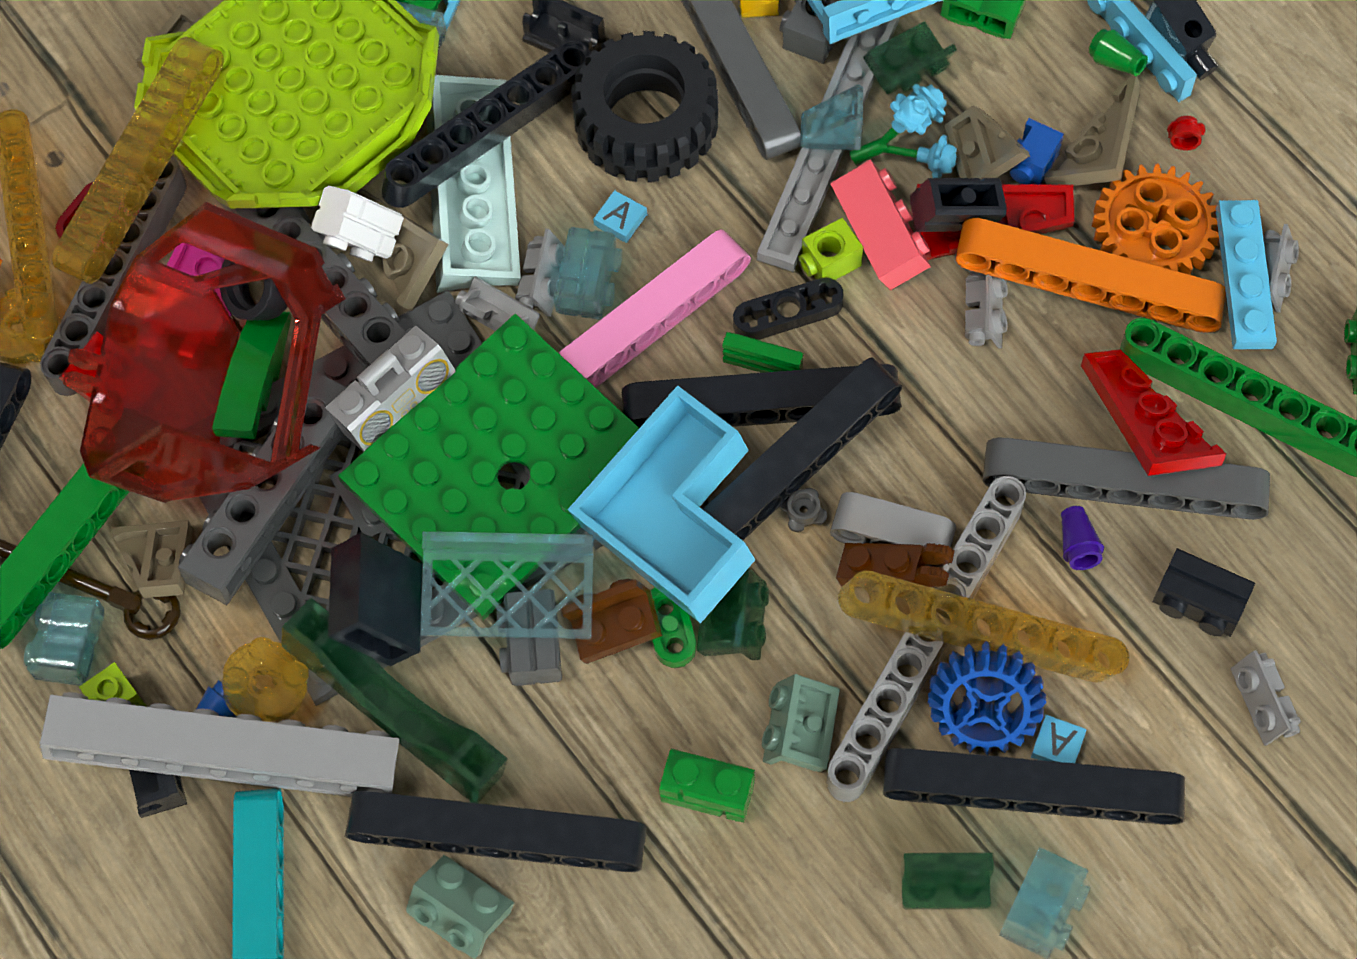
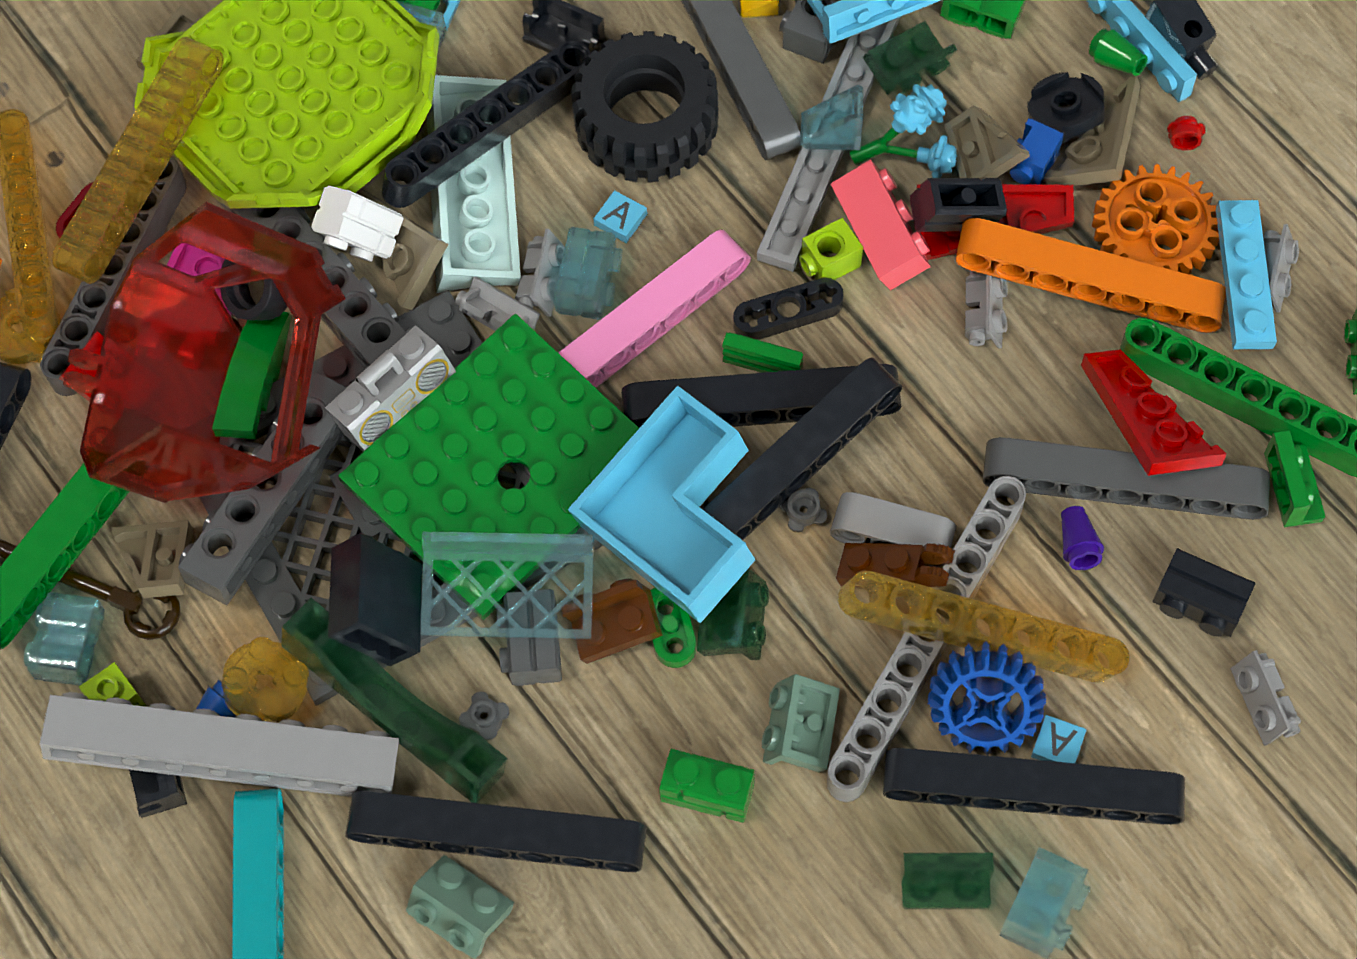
(487, 727): none -> dark grey plate
(1075, 120): none -> black plate
(1293, 481): none -> green bracket

